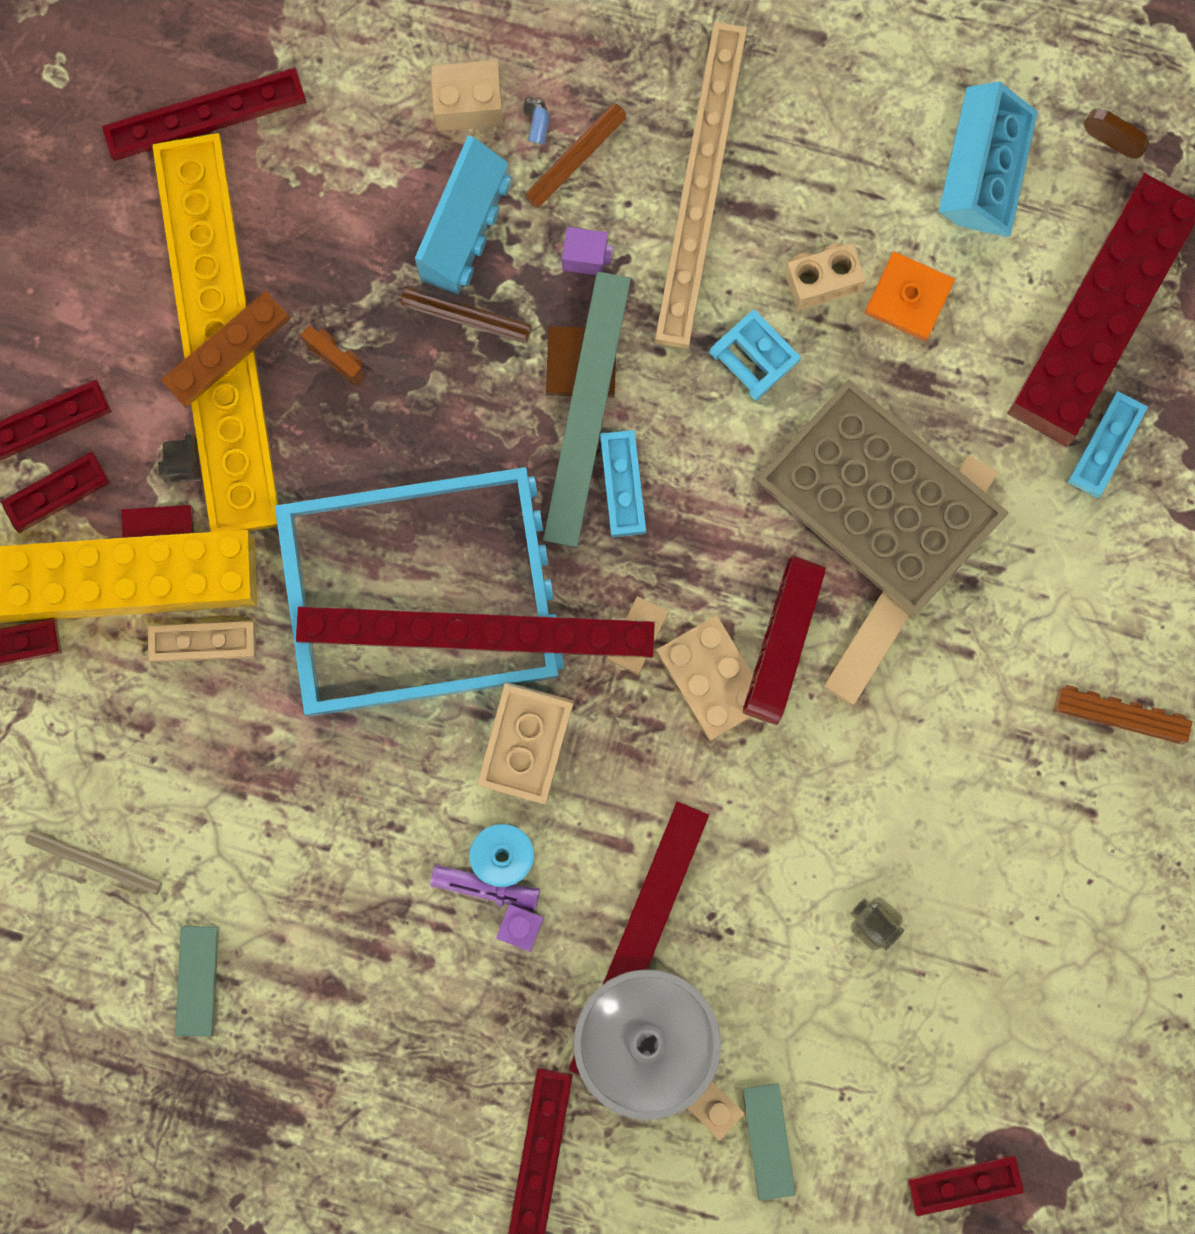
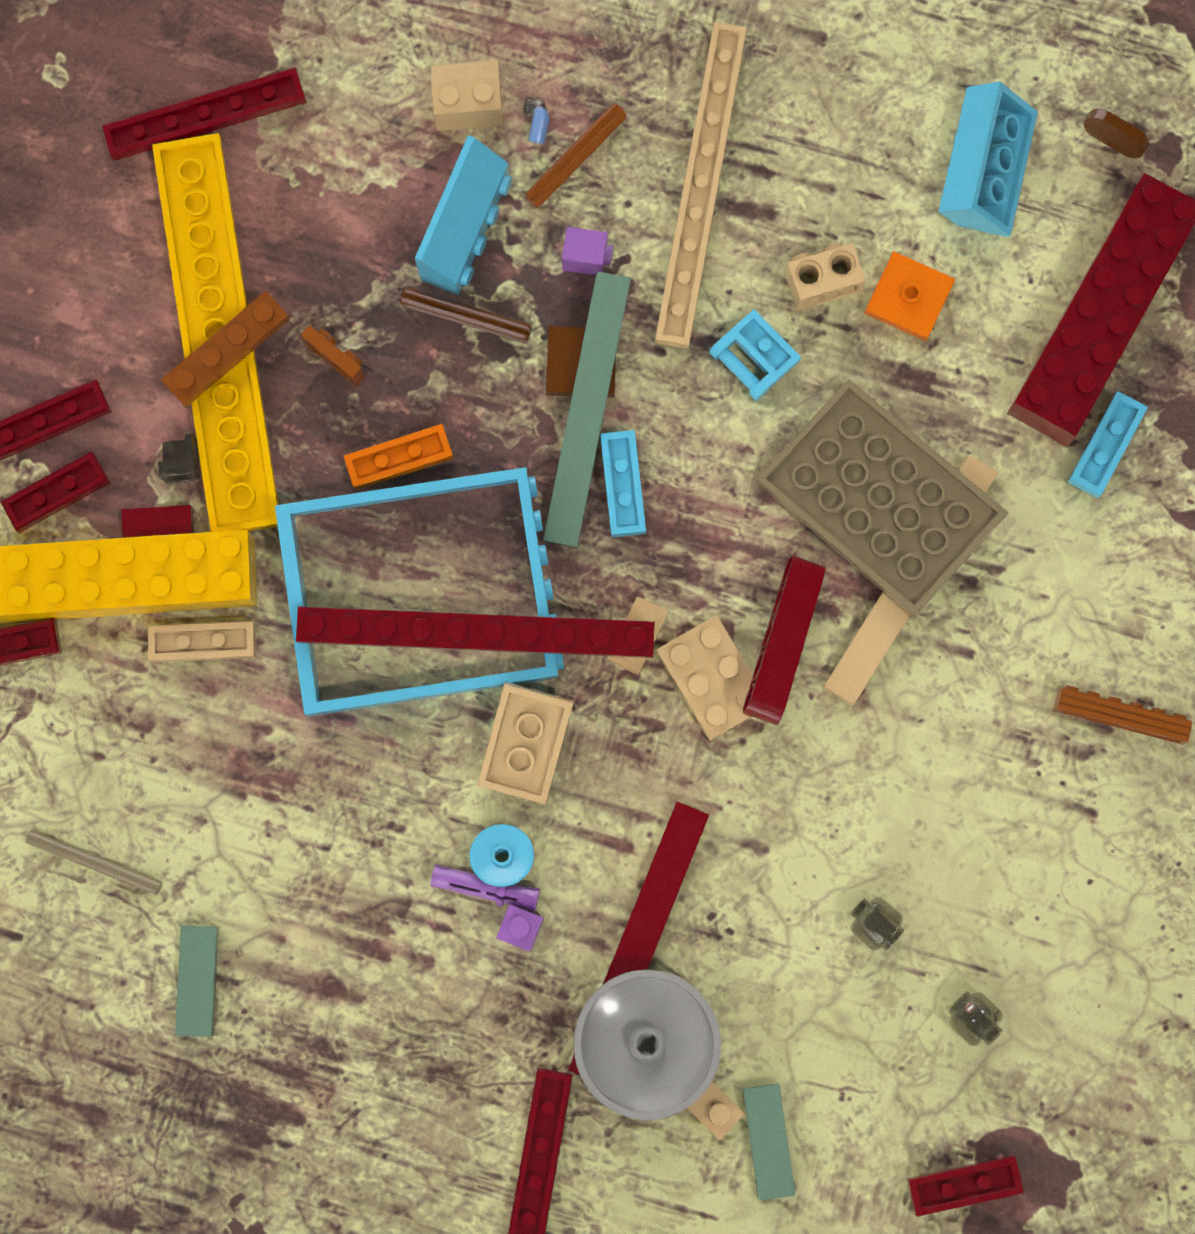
(398, 457): none -> orange plate
(976, 1019): none -> clear smoke head

